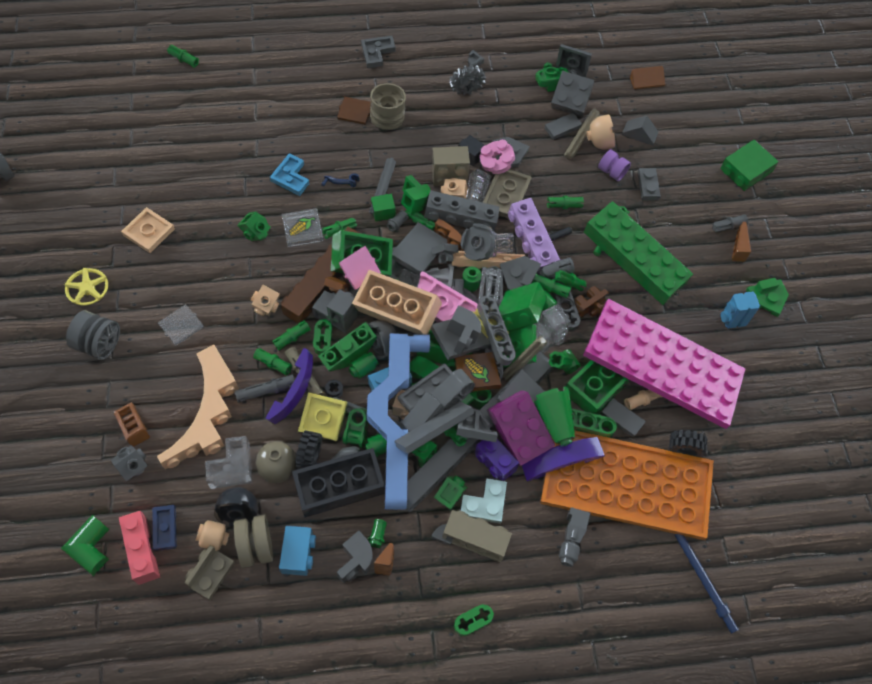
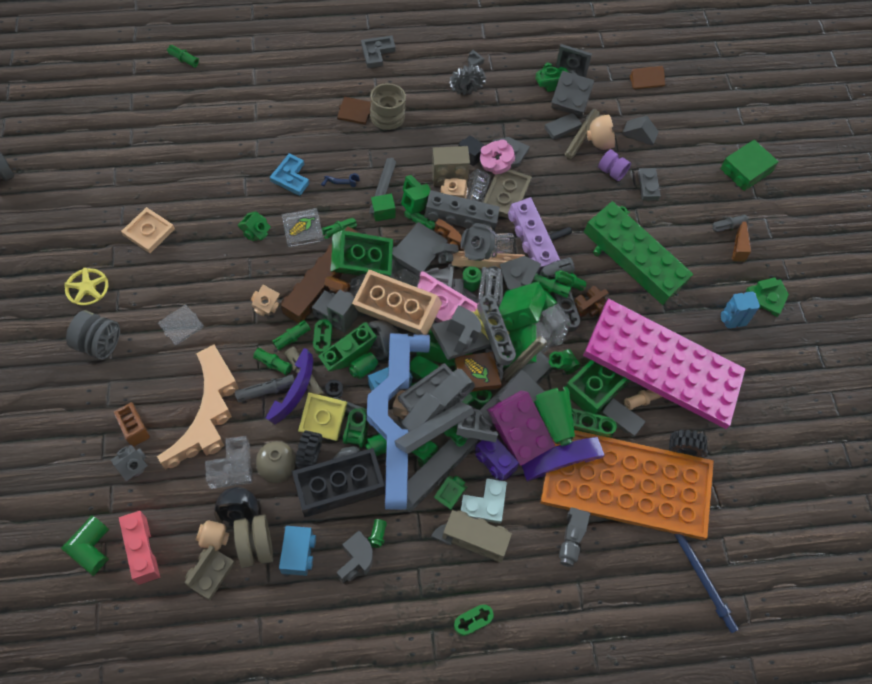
(164, 528): dark blue plate -> none
(357, 266): bright pink piece -> none
(384, 562): dark orange slope -> none
(395, 223): dark grey pin -> none
(565, 202): green pin -> none

